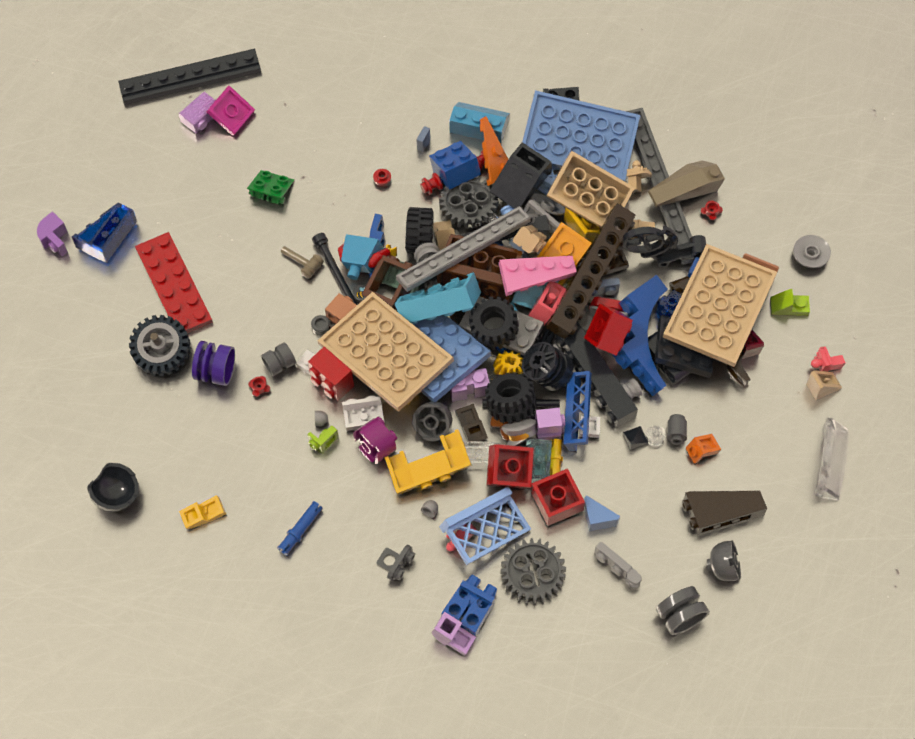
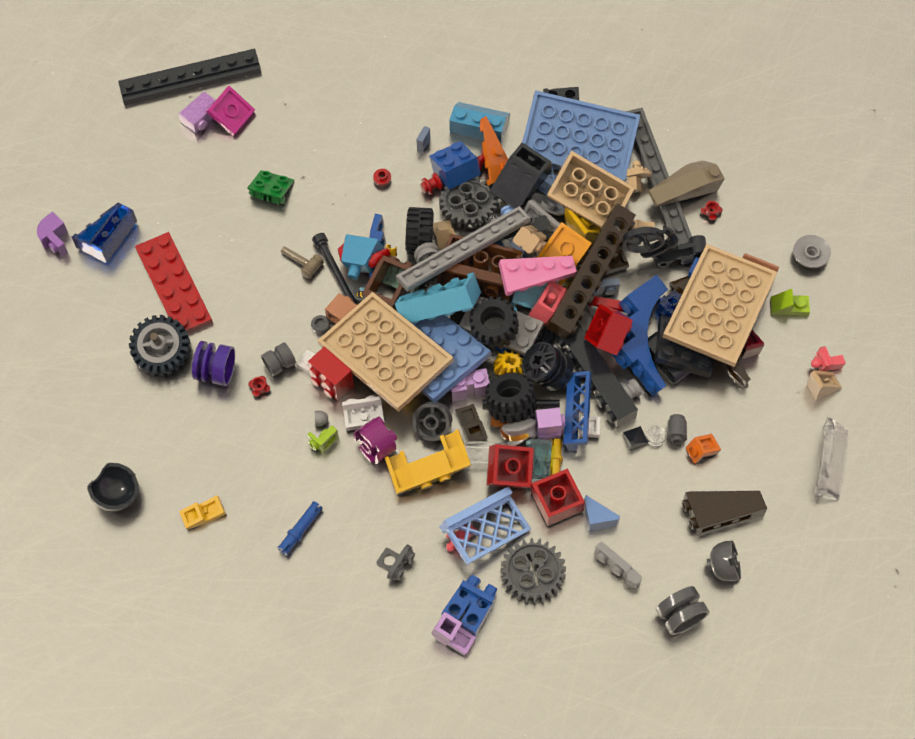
(430, 508): light grey hinge -> none

